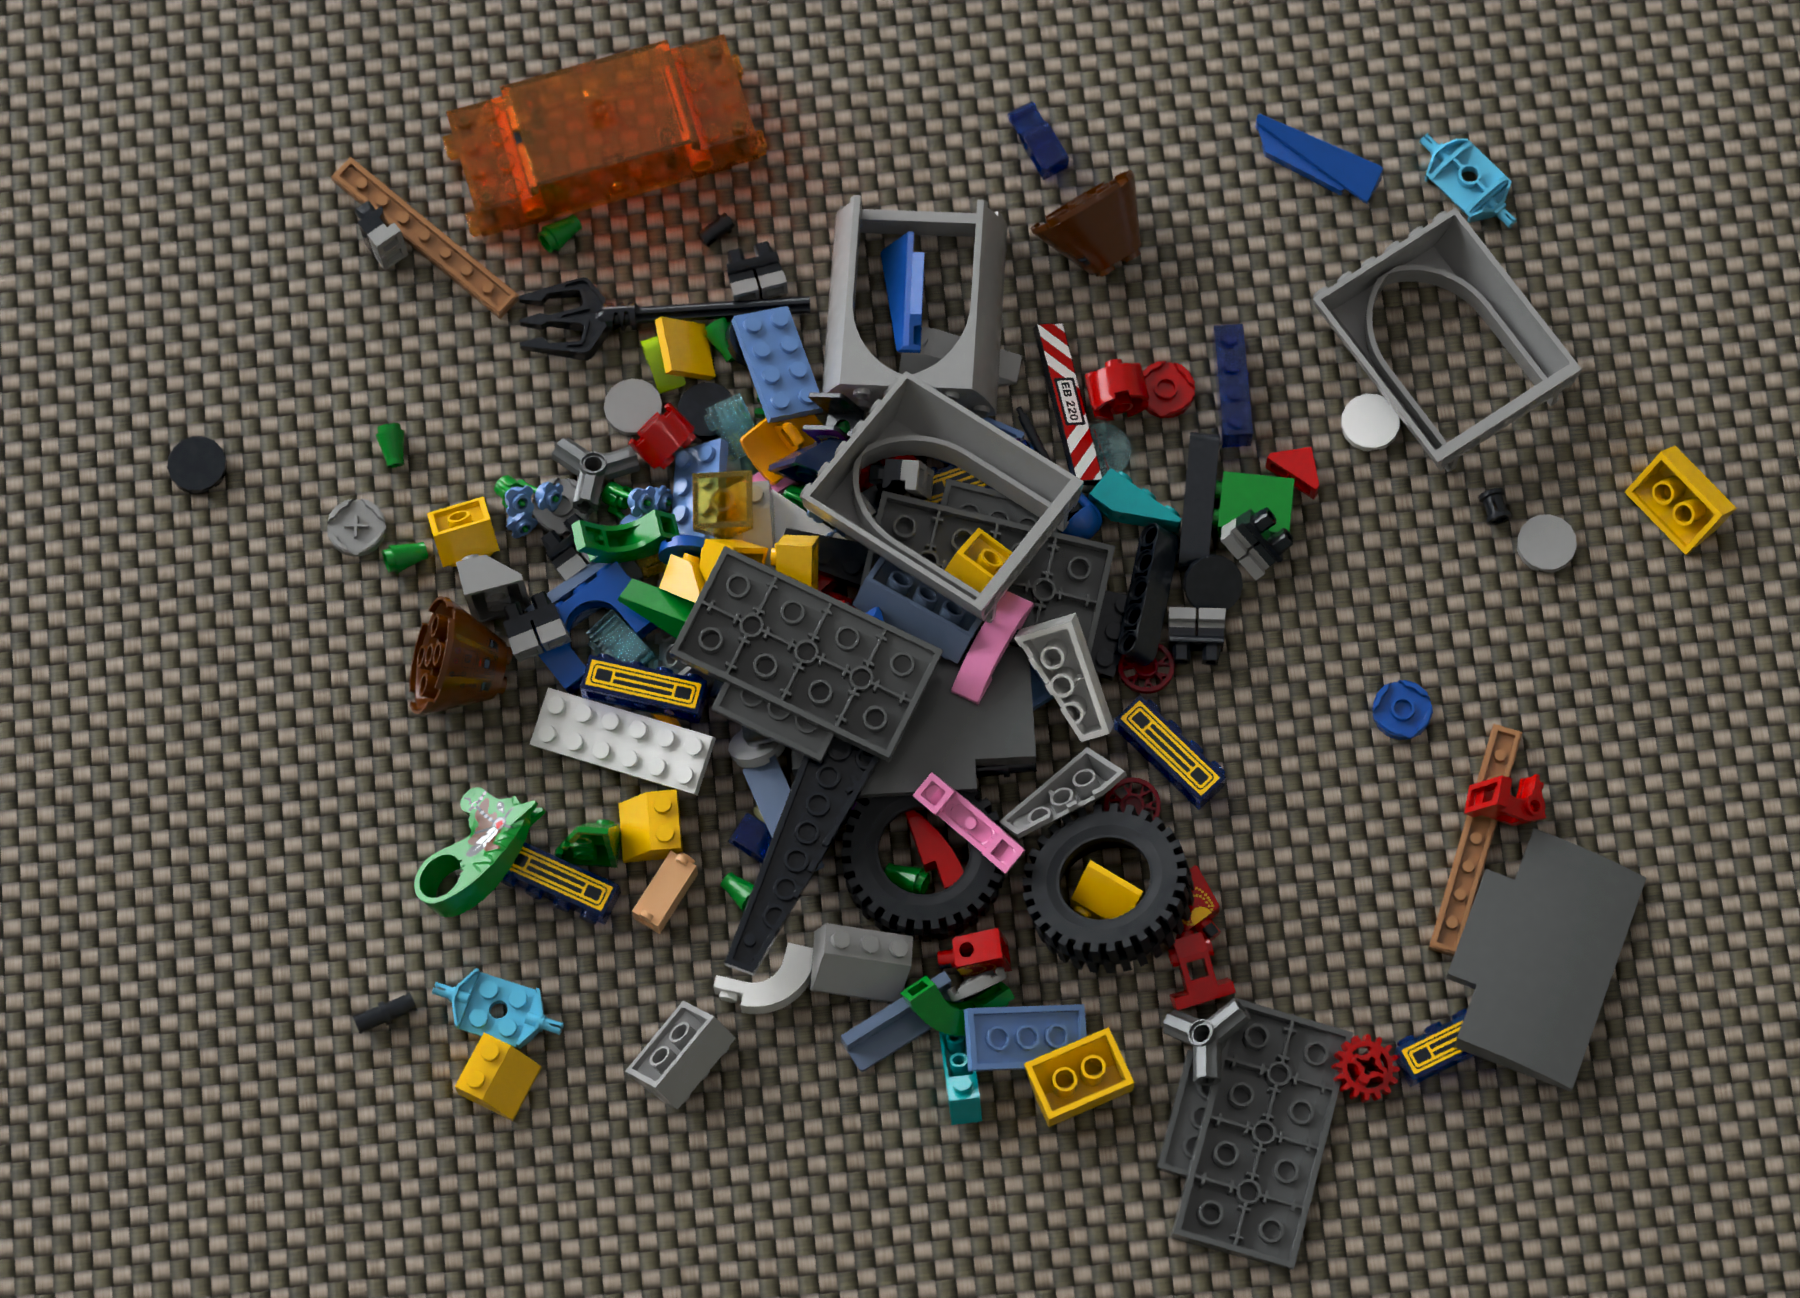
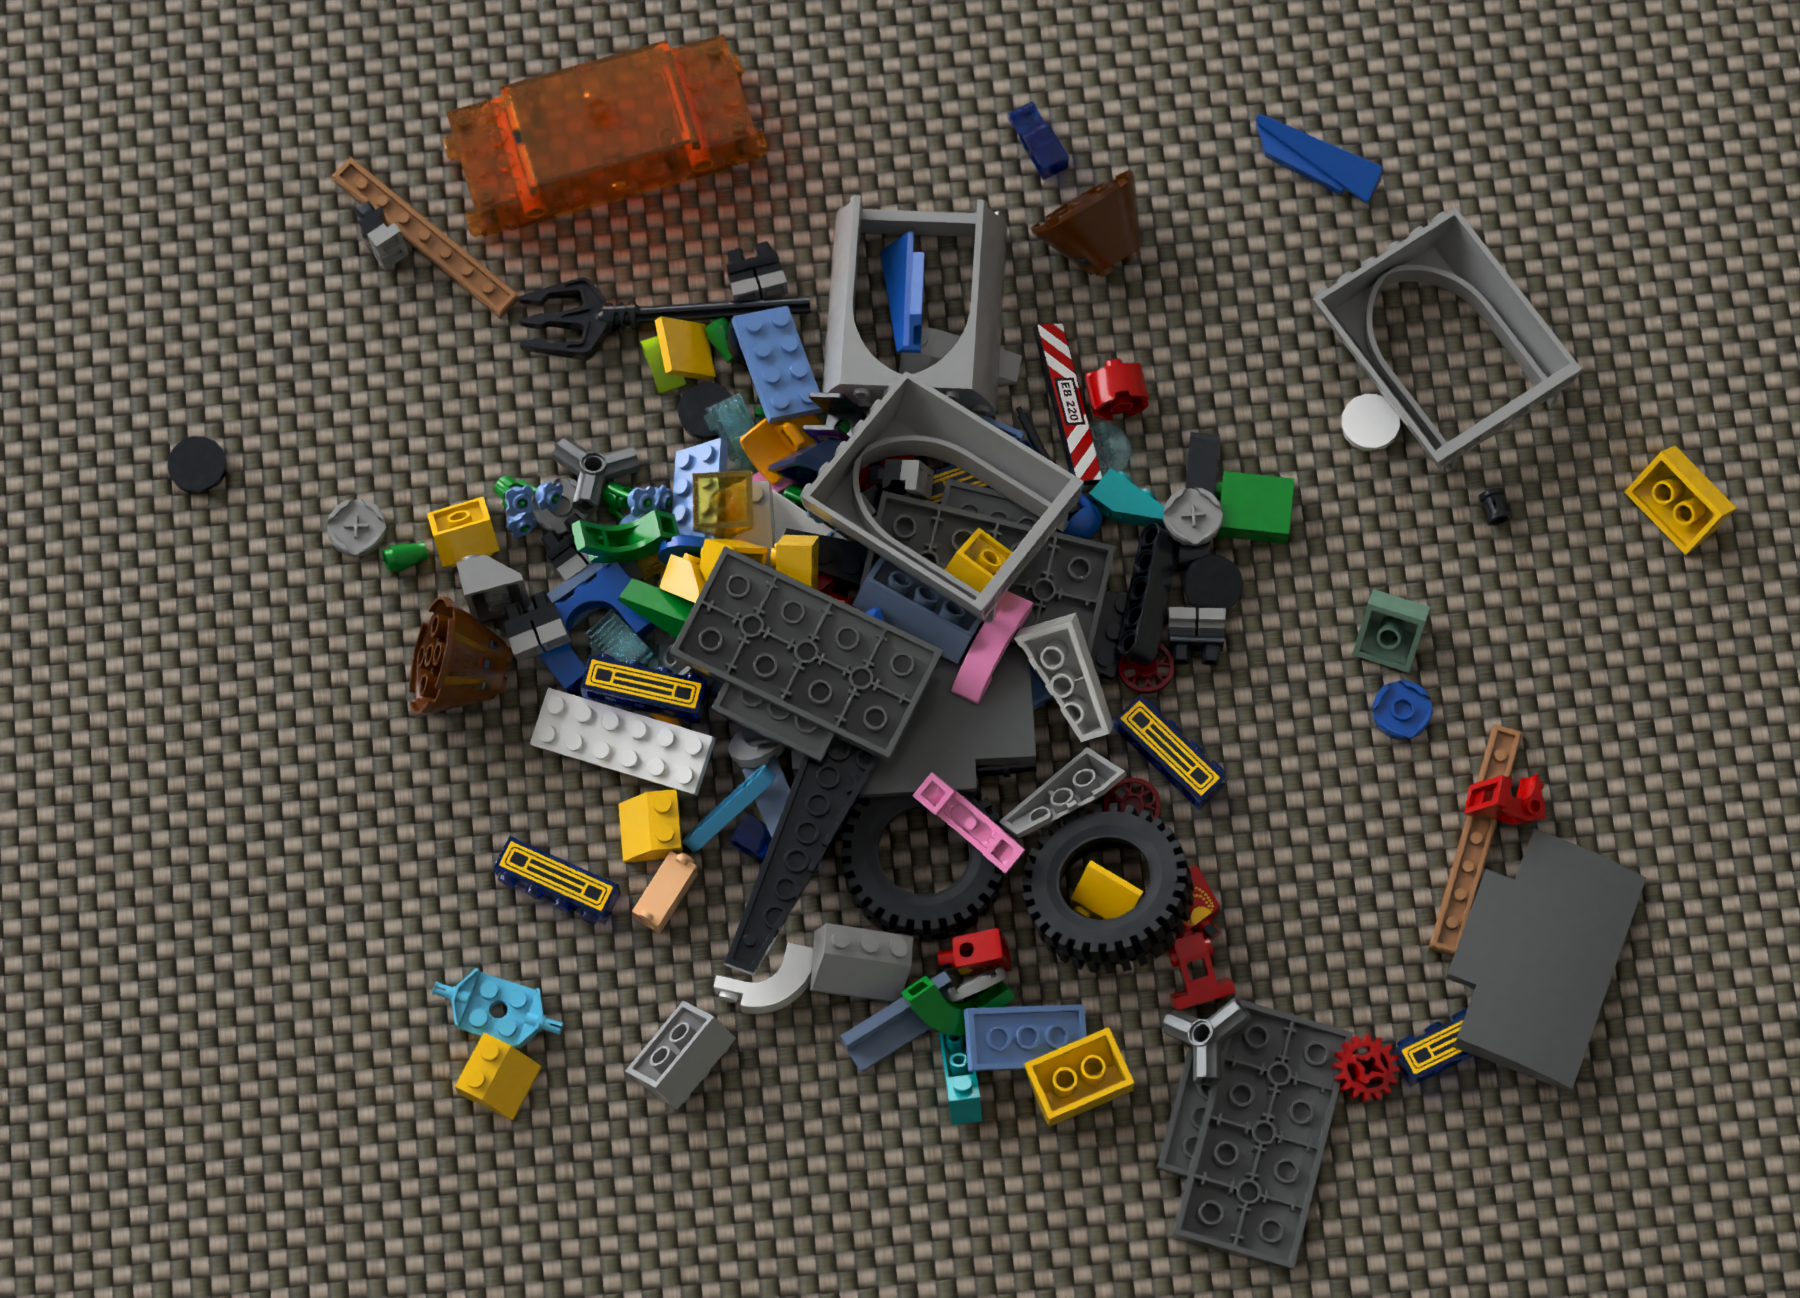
(384, 1013): black pin -> none
(391, 442): green cone -> none
(484, 856): green animal -> none
(559, 233): green cone -> none
(592, 845): green wedge -> none
(631, 405): light grey tile -> none
(662, 437): red brick -> none
(716, 229): black pin -> none
(729, 808): none -> dark azure beam
(737, 889): green cone -> none
(908, 878): green cone -> none
(934, 850): red slope -> none
(1169, 389): red tile -> none
(1193, 516): none -> light grey tile
(1232, 385): clear blue brick -> none
(1253, 543): black hips -> none
(1298, 465): red slope -> none
(1391, 630): none -> sand green slope
(1479, 198): medium azure plate -> none
(1546, 543): light grey tile -> none

